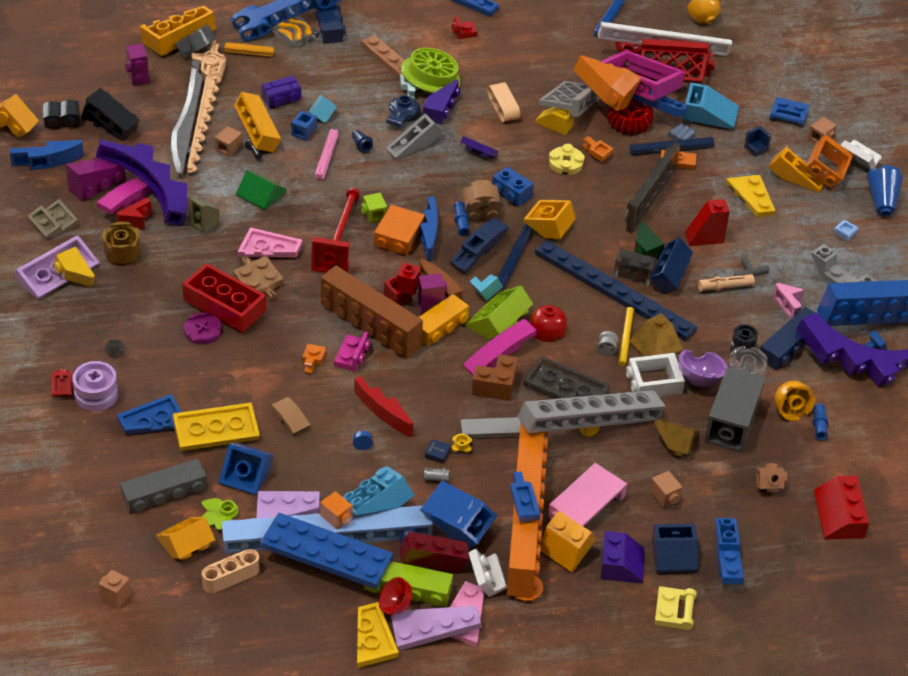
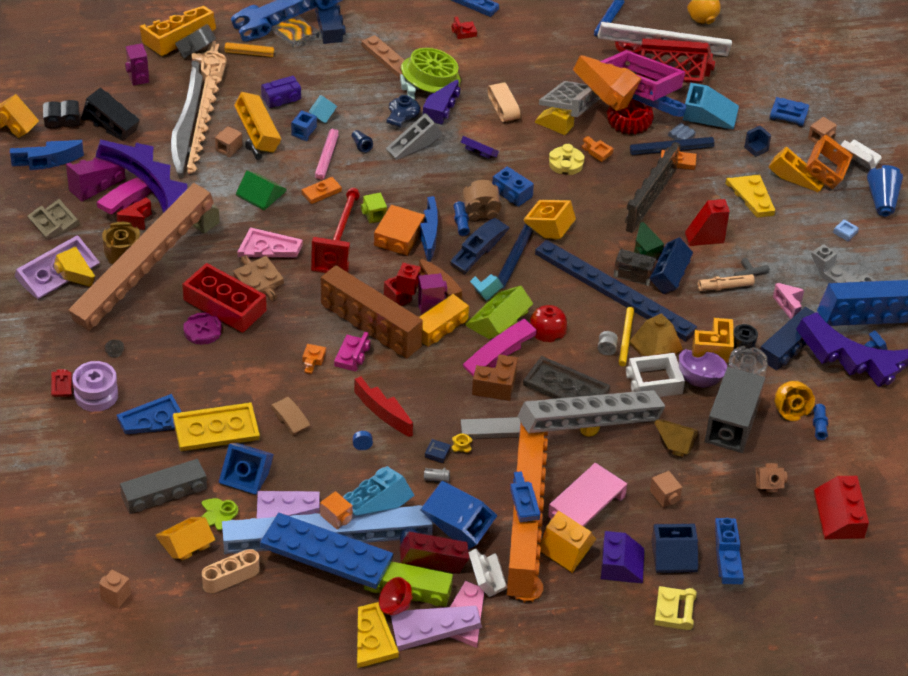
(141, 257): none -> nougat brick
(321, 190): none -> orange plate
(717, 341): none -> light orange brick

